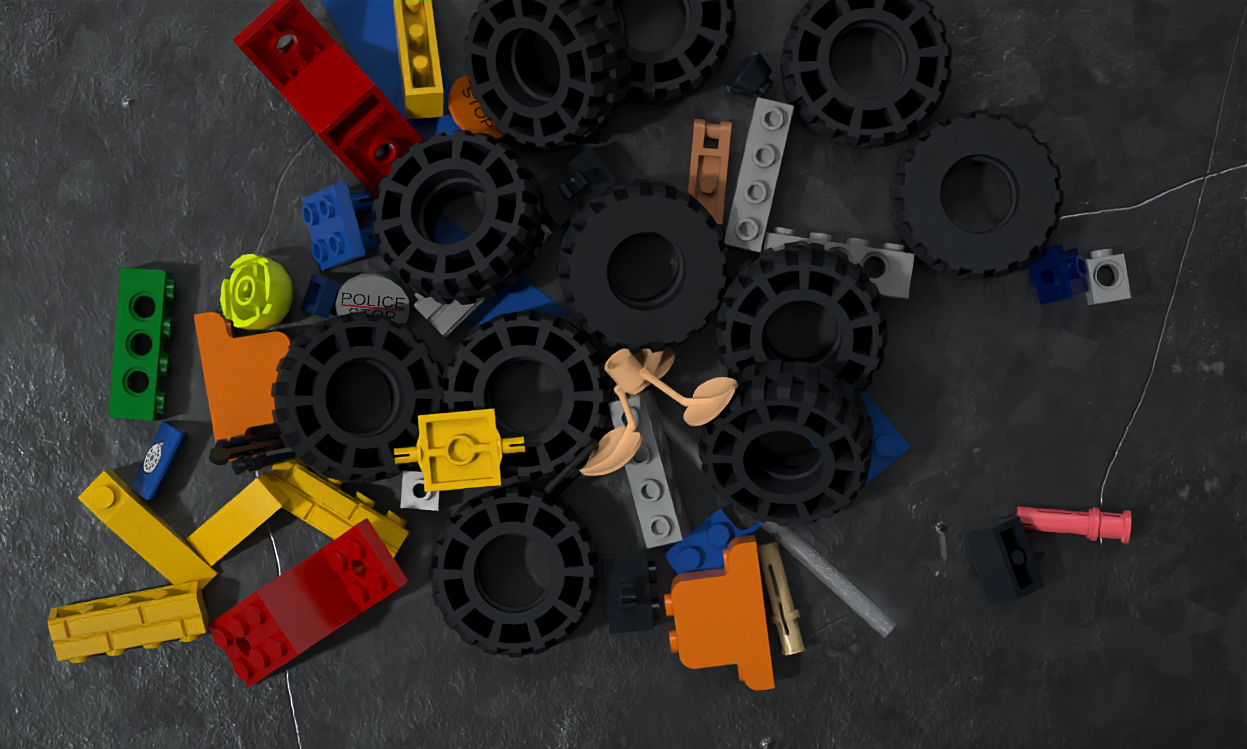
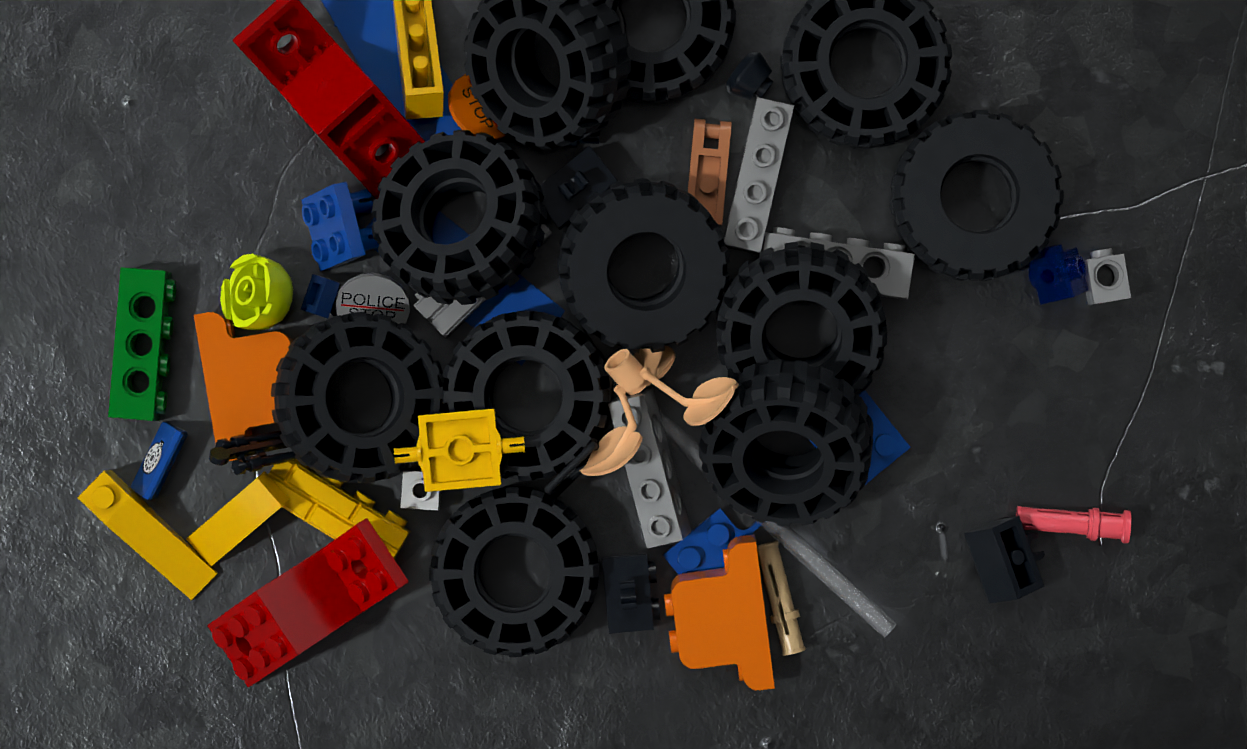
(128, 622): yellow brick -> none

